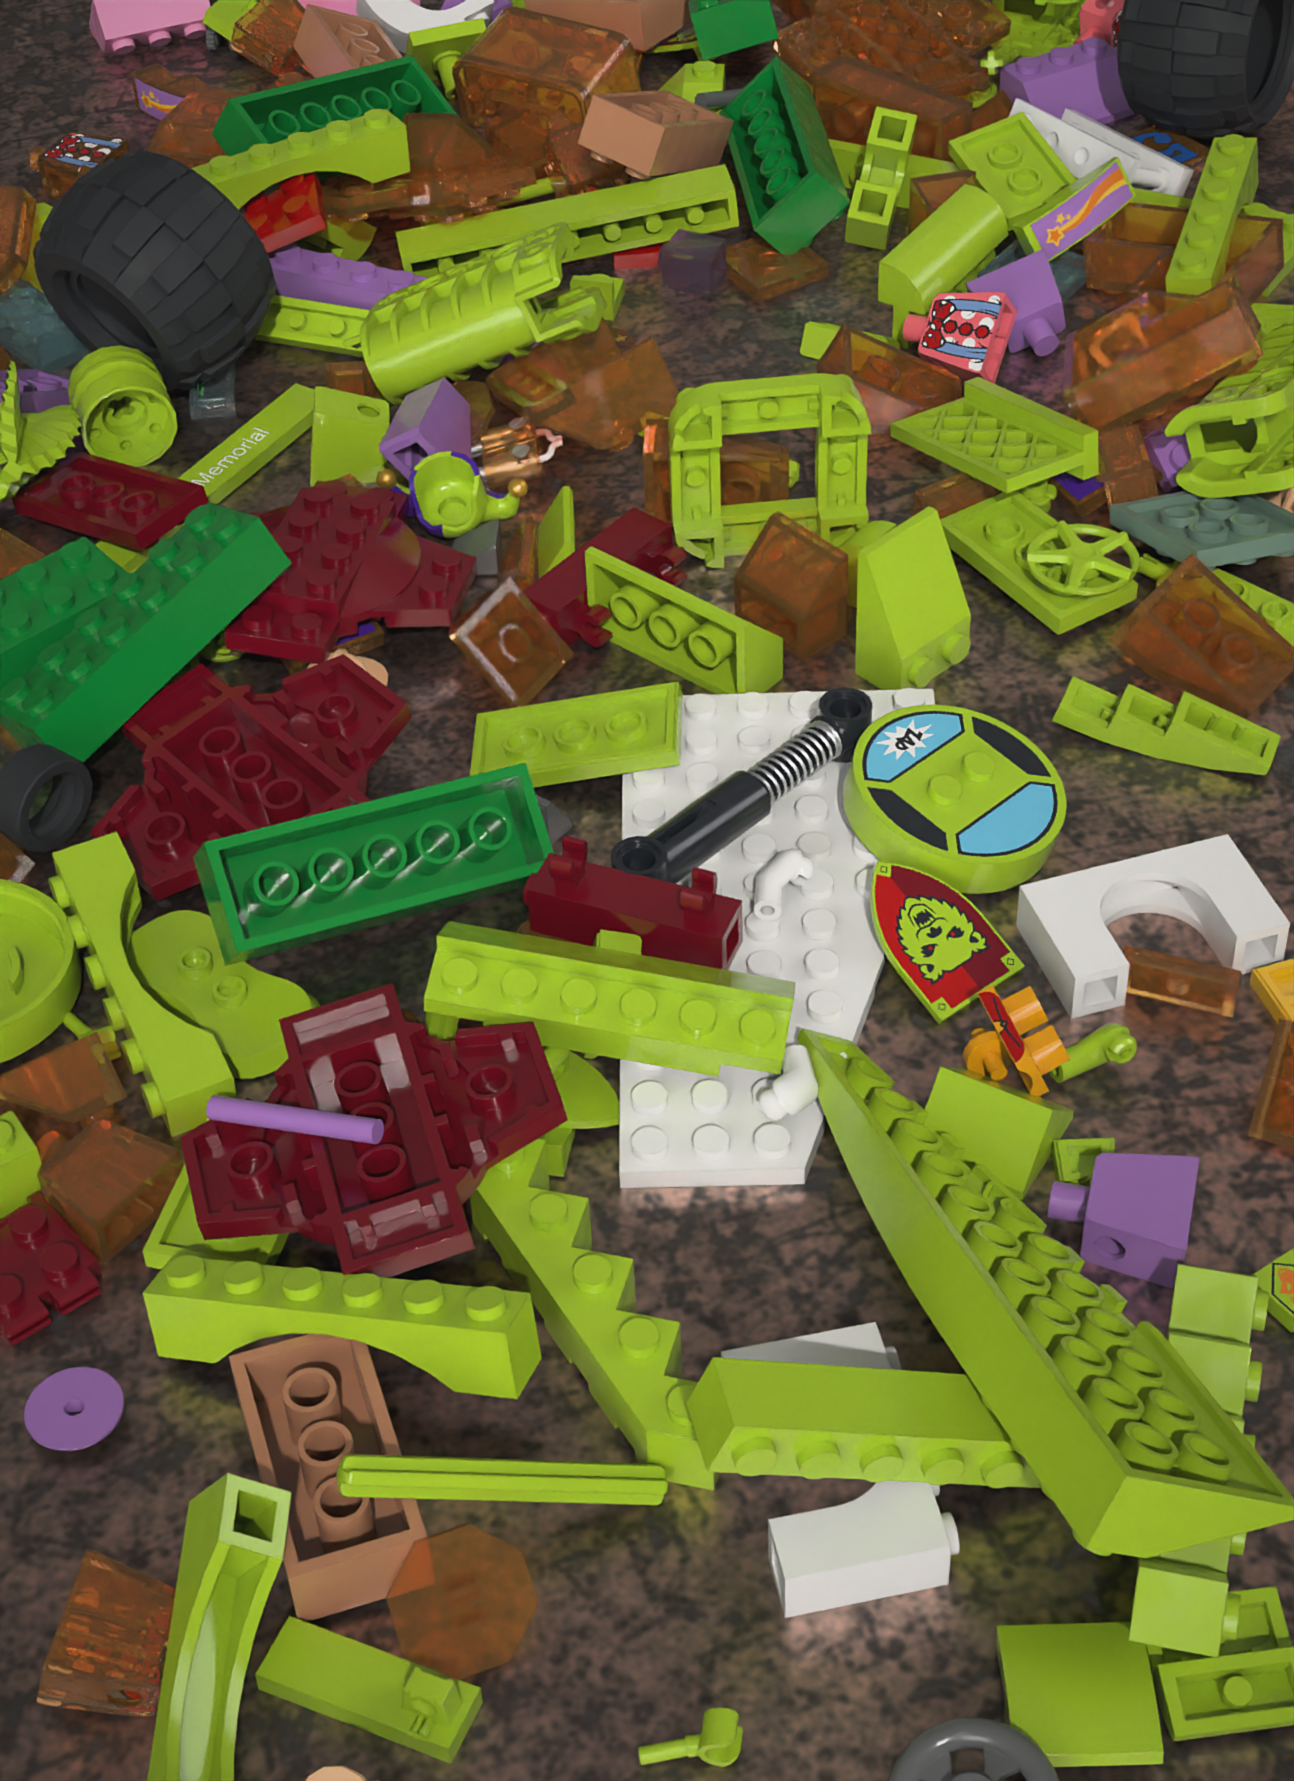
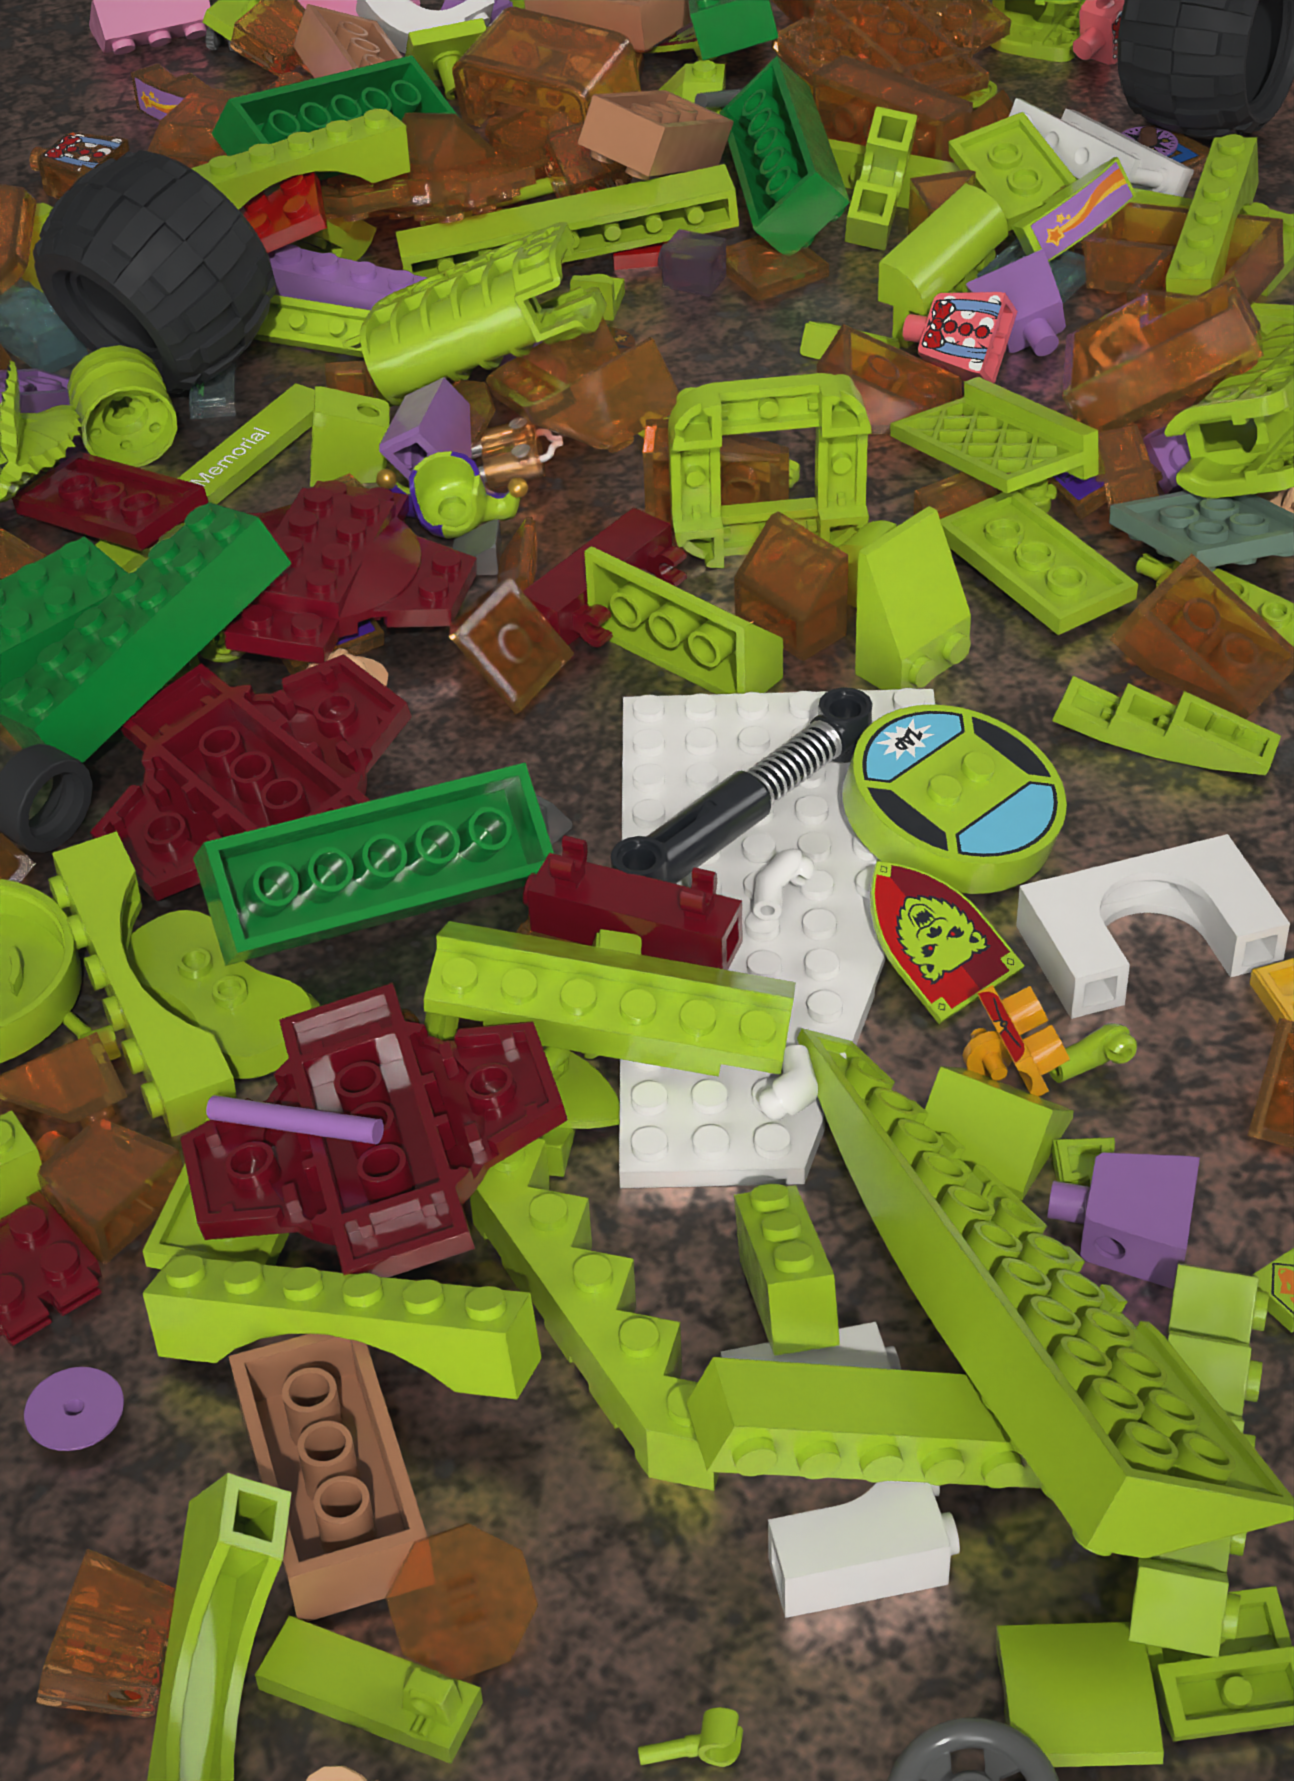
(500, 1480): lime axle -> none
(556, 532): lime slope -> none
(583, 735): lime tile -> none
(786, 1269): none -> lime brick
(1000, 56): lime axle -> none
(1070, 78): medium lavender slope -> none
(1083, 559): lime wheel -> none
(1154, 138): none -> piece
(1183, 981): clear orange slope -> none

